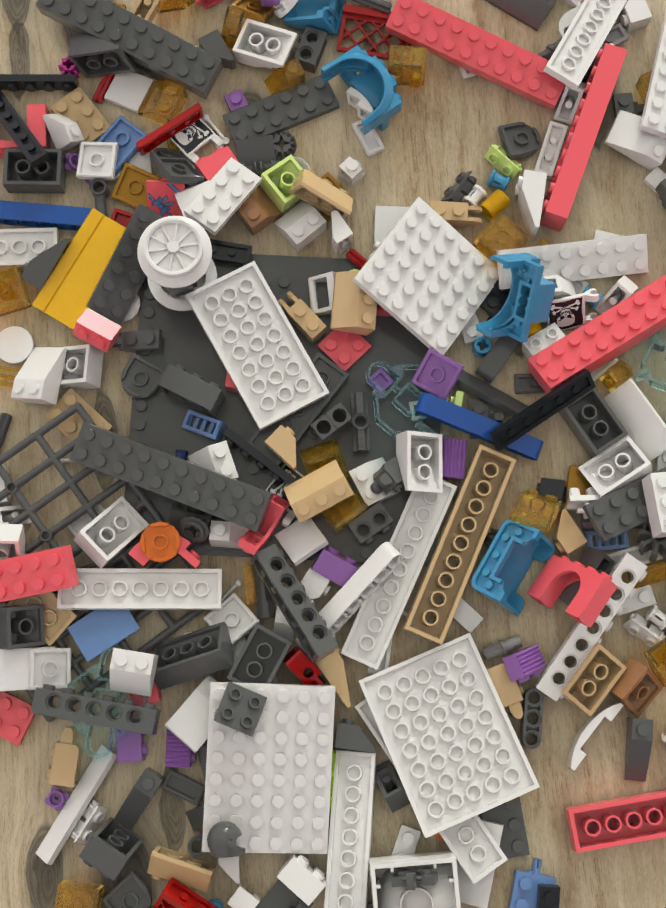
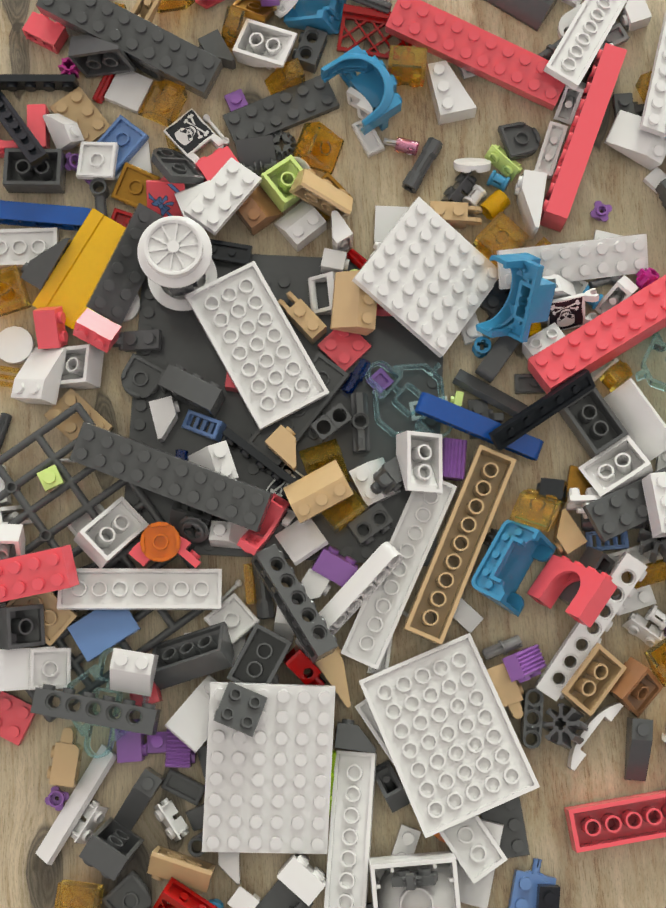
(45, 32): none -> coral brick
(50, 327): none -> coral brick
(50, 478): none -> yellowish green plate
(157, 743): none -> medium lavender plate
(164, 415): none -> white slope
(169, 129): red tile -> none
(173, 827): none -> white hinge
(222, 840): dark grey helmet -> none
(318, 147): none -> clear yellow slope
(334, 261): none -> white brick
(351, 171): white brick -> none
(356, 376): none -> clear blue axle
(403, 145): none -> clear pink piece
(428, 155): none -> dark grey axle
(437, 374): medium lavender tile -> none
(448, 94): none -> white wedge
(472, 164): none -> white tile
(571, 719): none -> dark grey gear
(596, 214): none -> medium lavender plate
(604, 281): none -> flat silver bar
(646, 277): none -> dark pink gear

